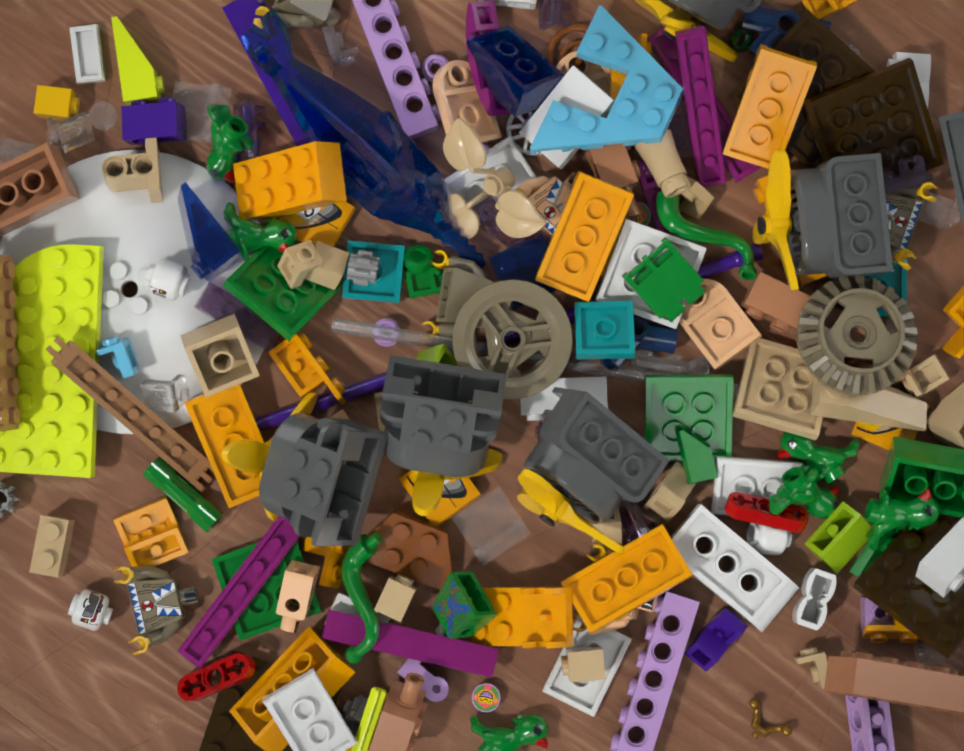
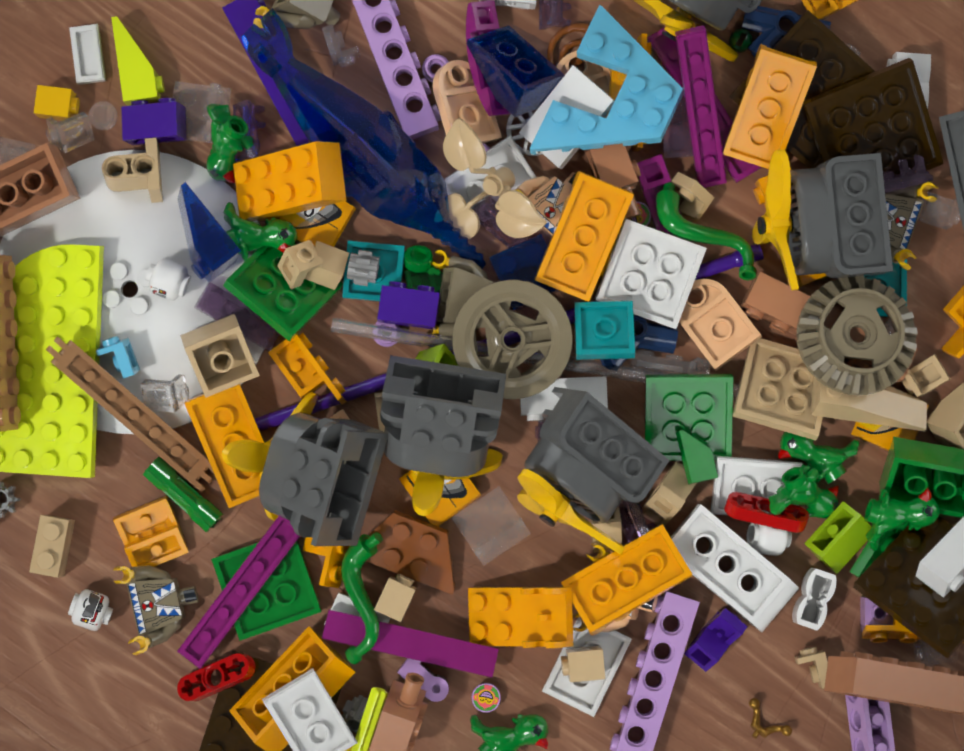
(297, 584): light nougat torso -> none
(408, 306): none -> dark purple brick
(462, 606): green torso -> none
(665, 165): tan plant -> none
(665, 281): green plate -> none

